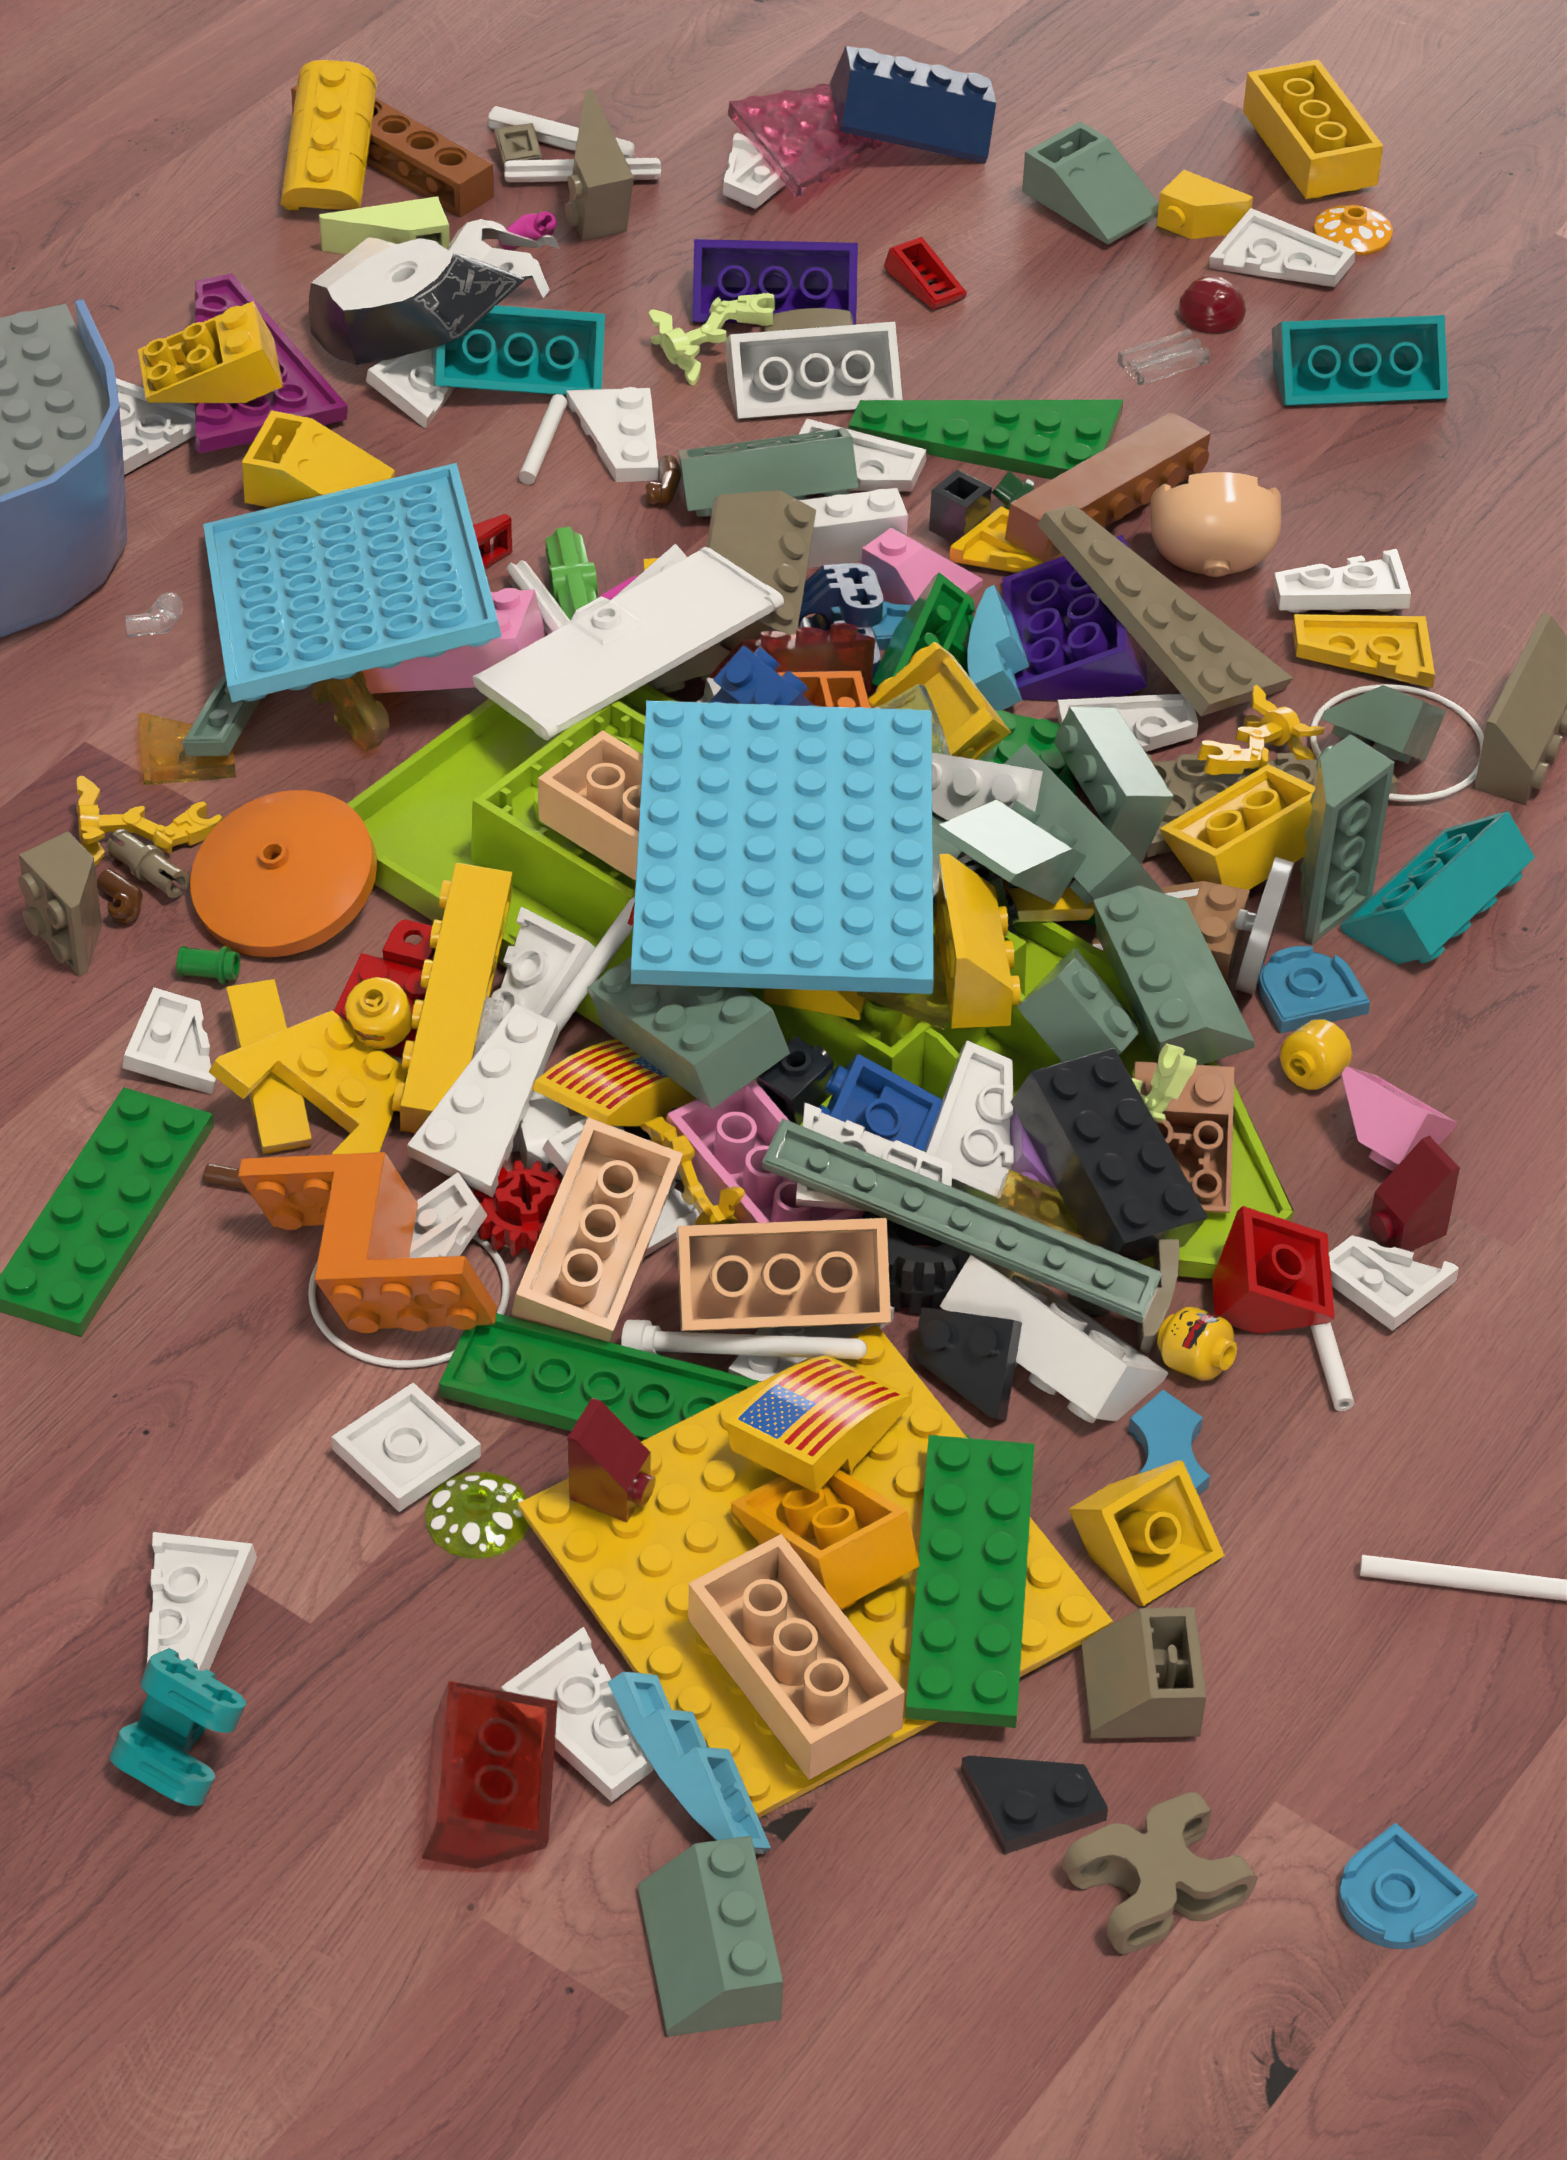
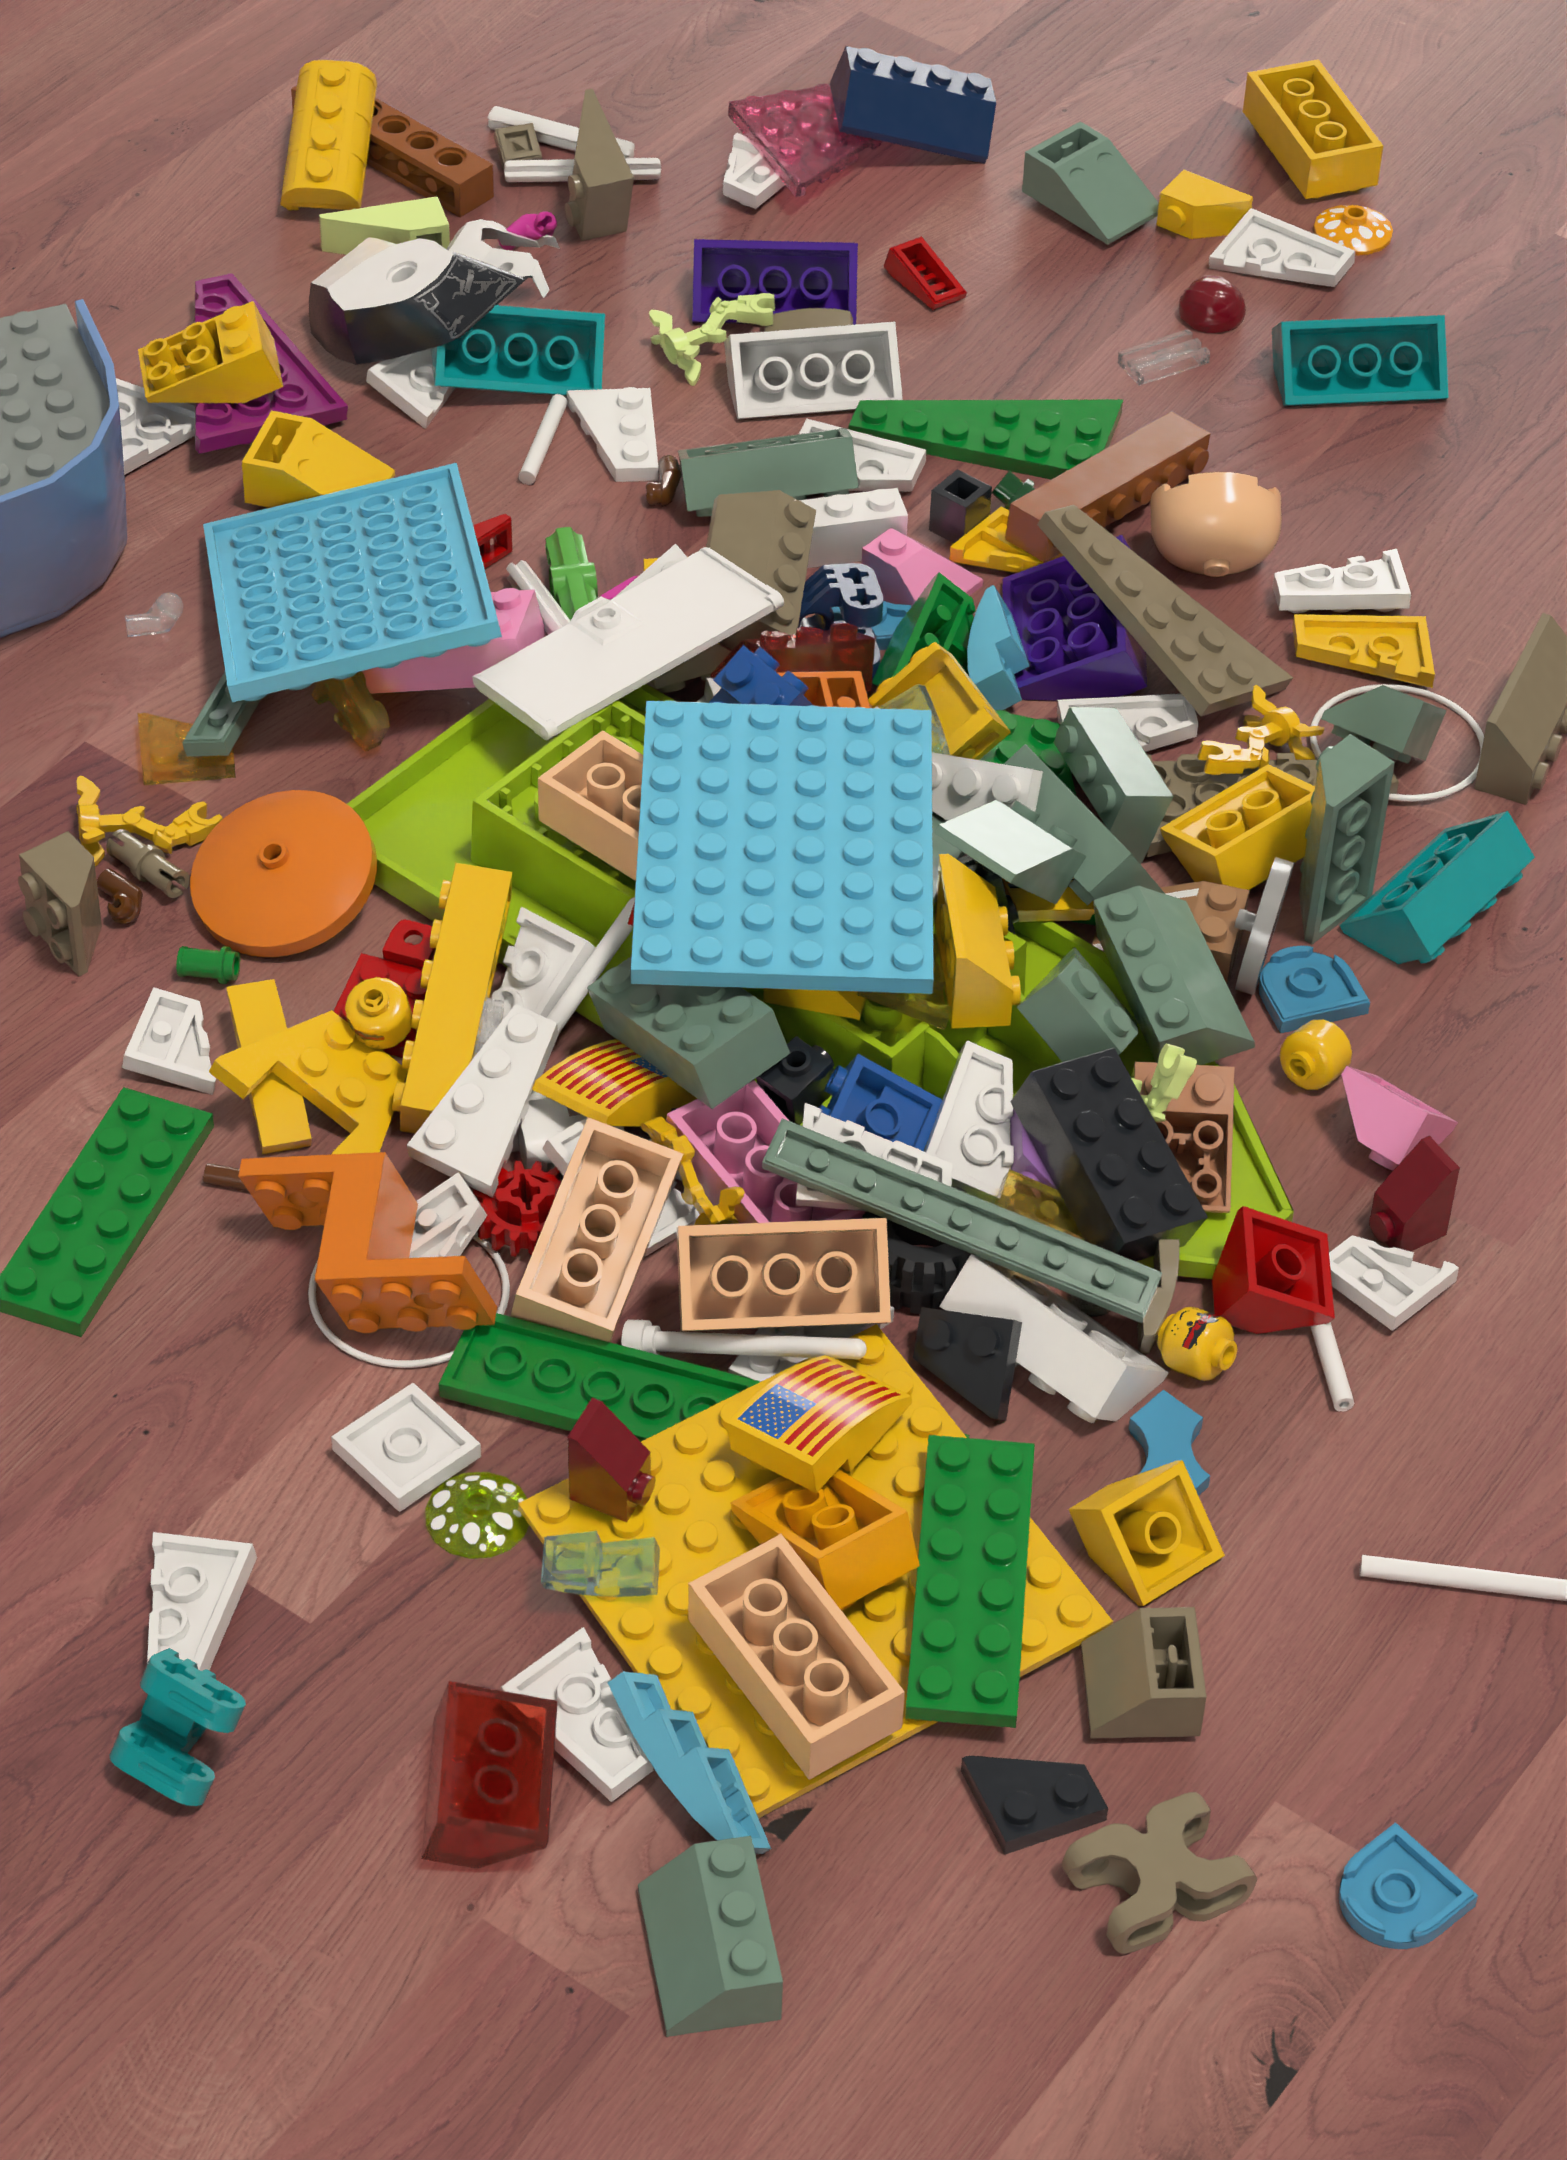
(588, 1567): none -> clear light blue slope

